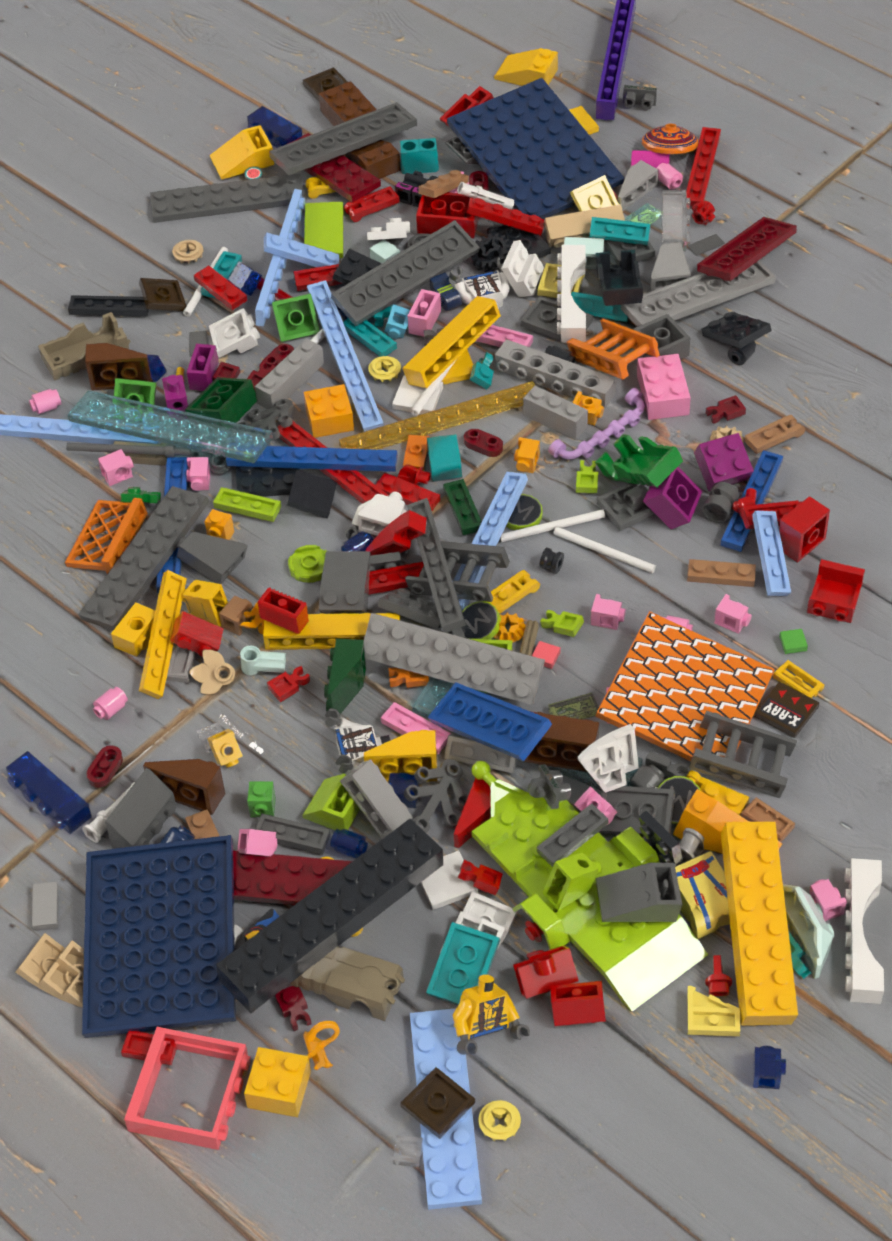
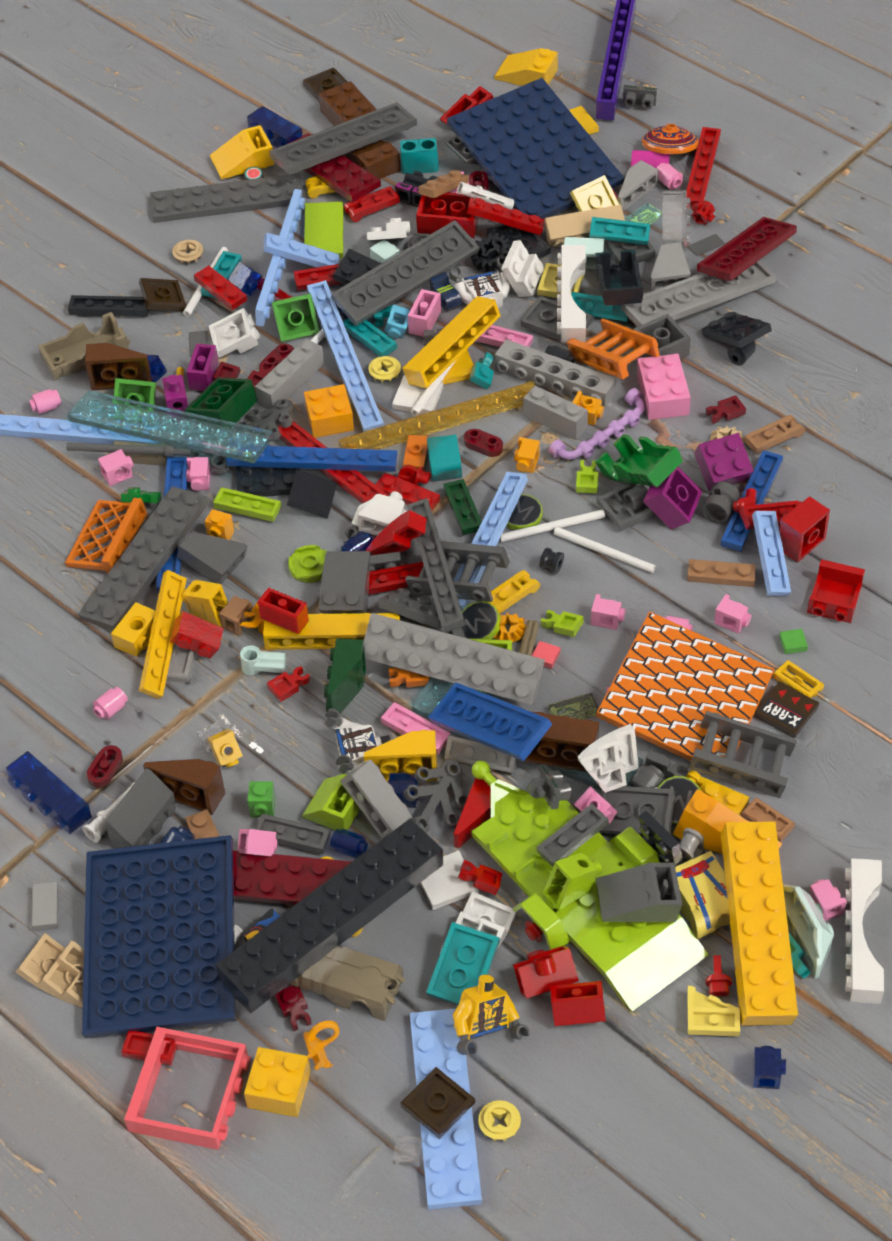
(209, 672): tan plate -> none

